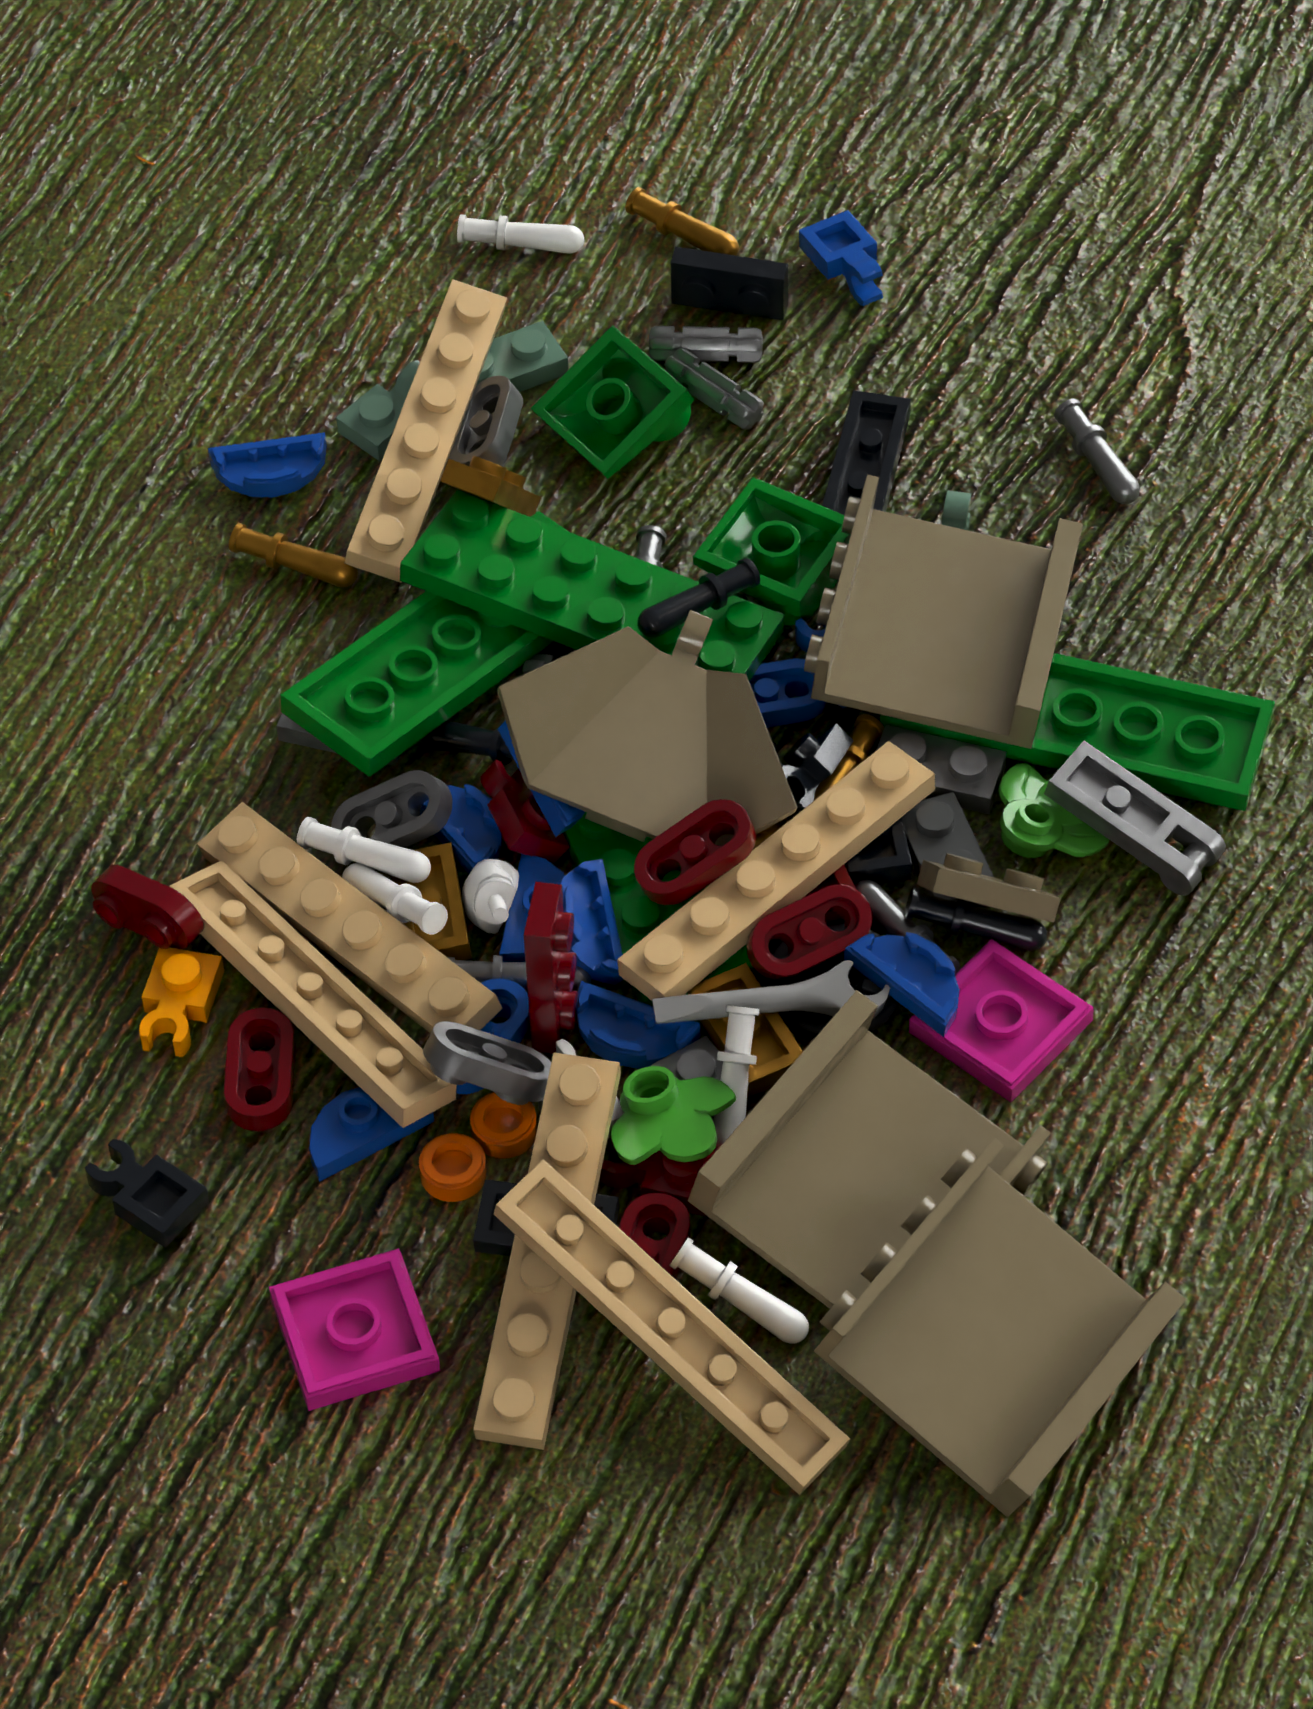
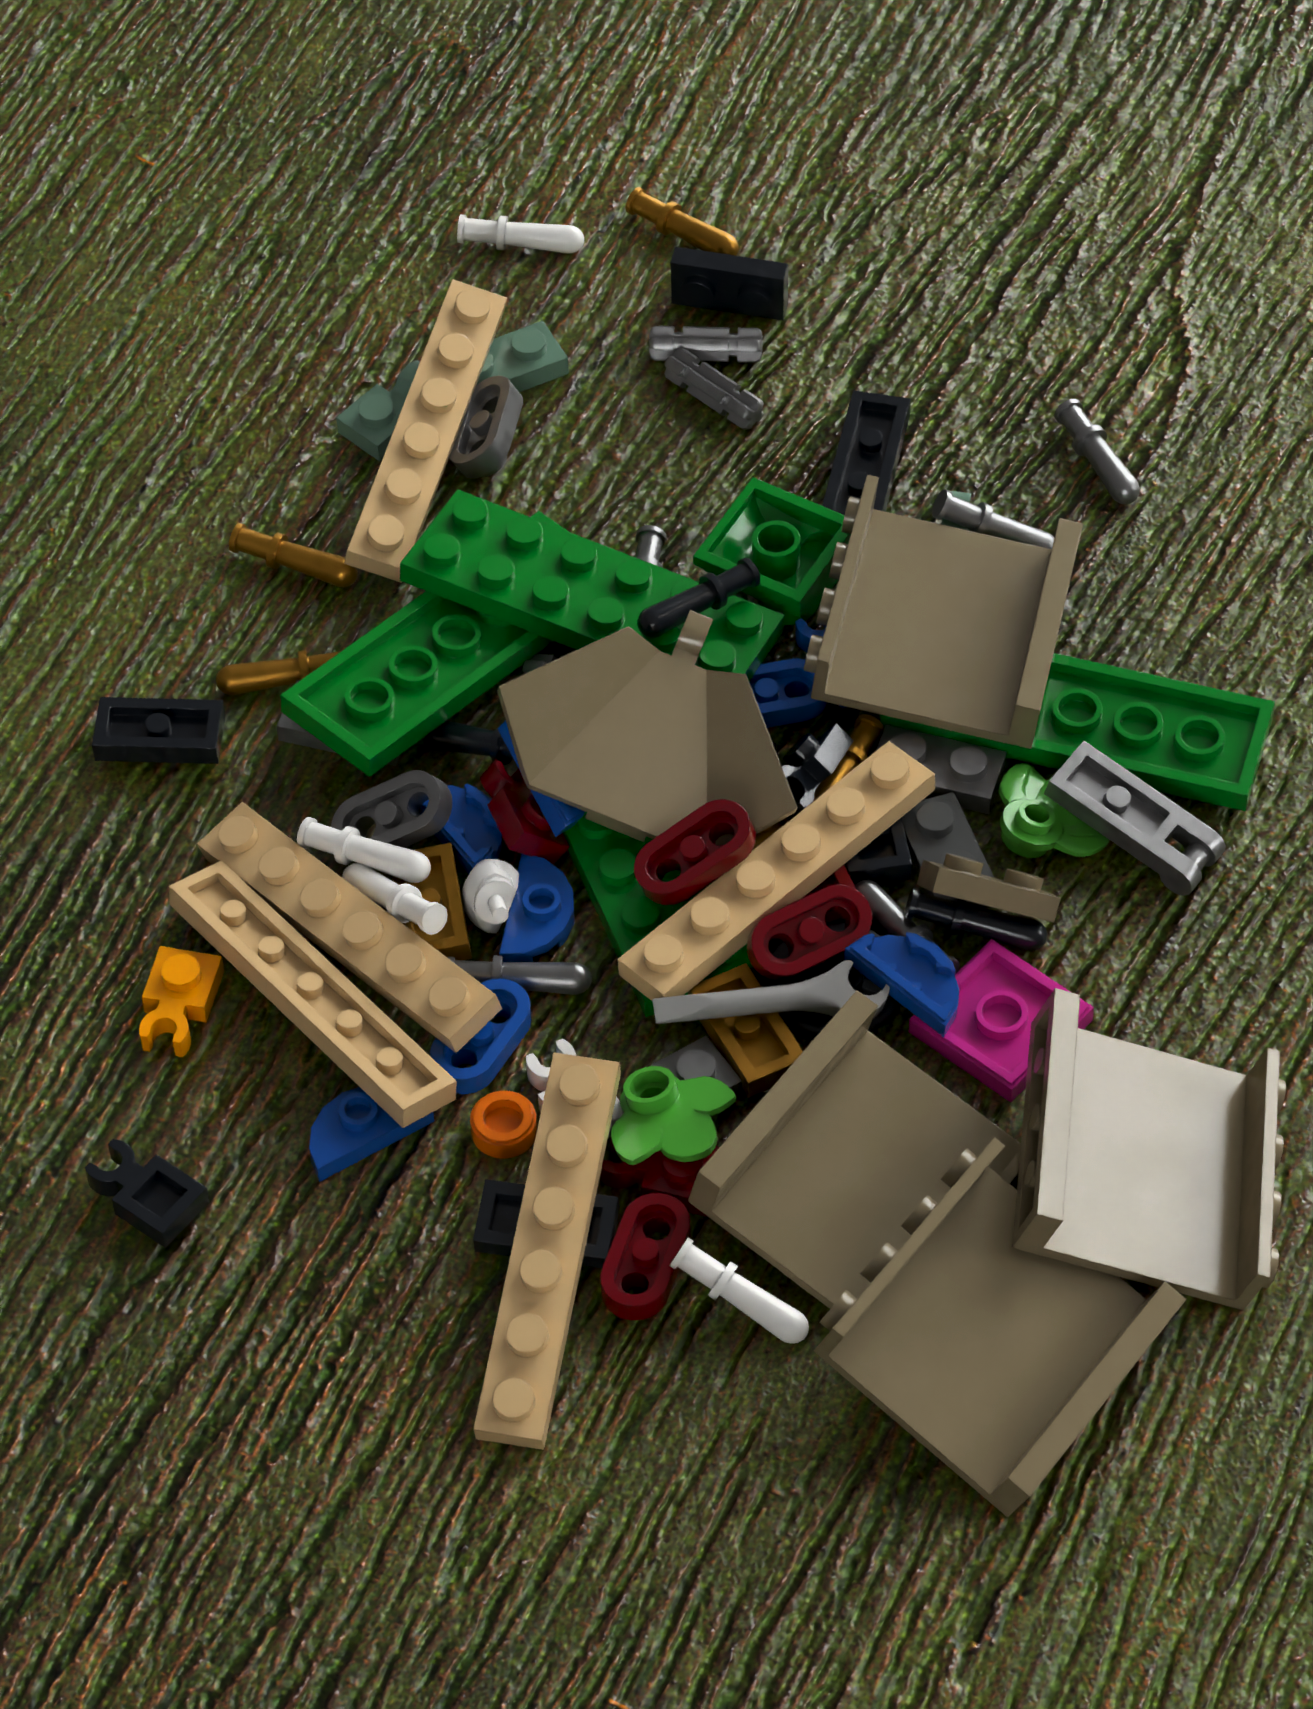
(146, 908): dark red plate -> none
(158, 730): none -> black plate
(259, 1074): dark red plate -> none
(262, 675): none -> pearl gold piece
(269, 466): blue plate -> none
(354, 1329): dark pink tile -> none
(452, 1167): orange tile -> none
(488, 1061): flat silver plate -> none
(492, 484): pearl gold plate -> none
(549, 967): dark red plate -> none
(595, 927): blue plate -> none
(614, 403): green slope -> none
(627, 1029): blue plate -> none
(671, 1326): tan plate -> none
(735, 1068): white piece -> none
(845, 248): blue plate -> none
(984, 521): none -> flat silver piece
(1148, 1161): none -> panel

